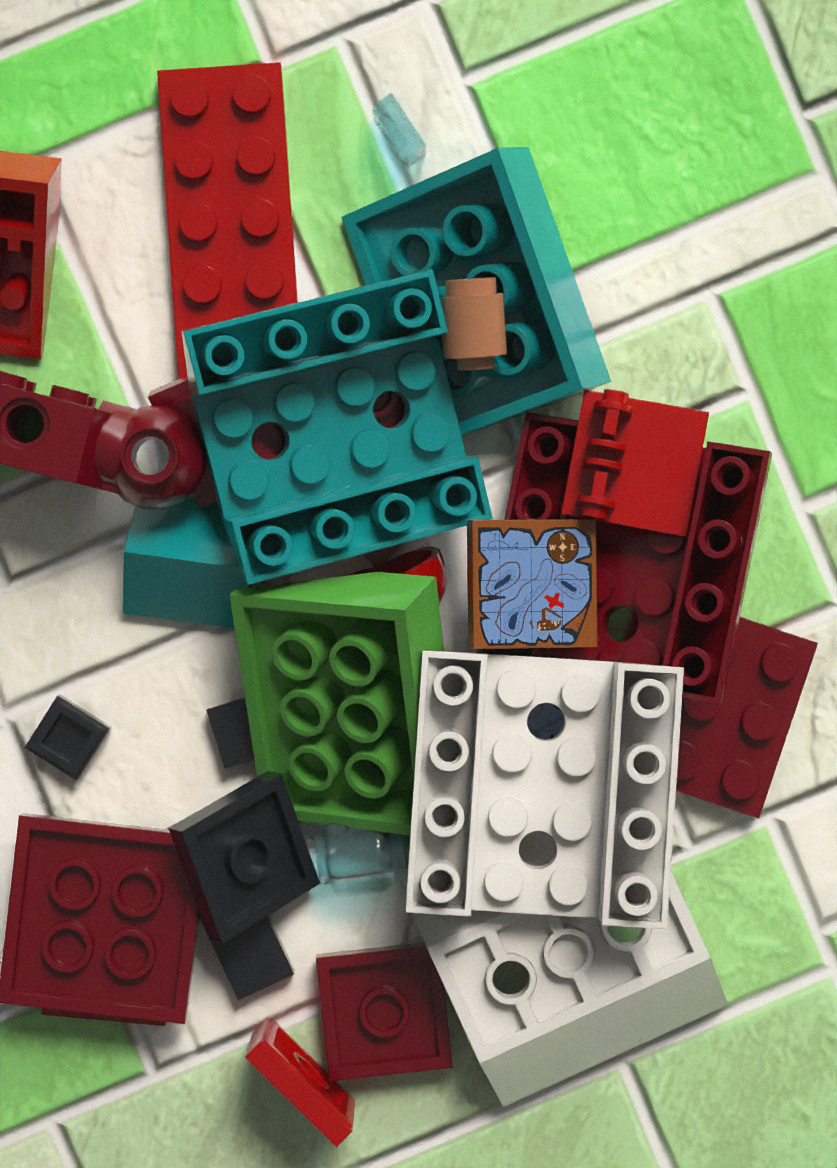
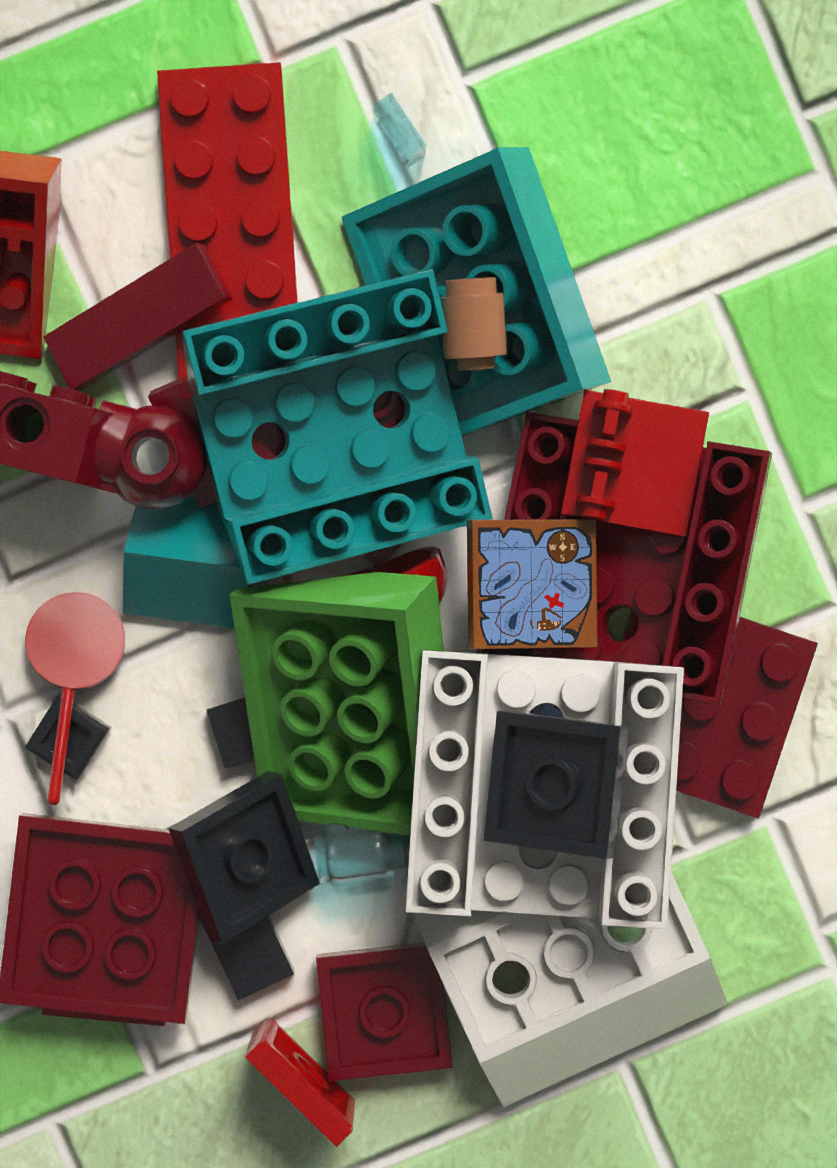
(74, 646): none -> piece
(137, 317): none -> dark red tile
(556, 784): none -> black plate

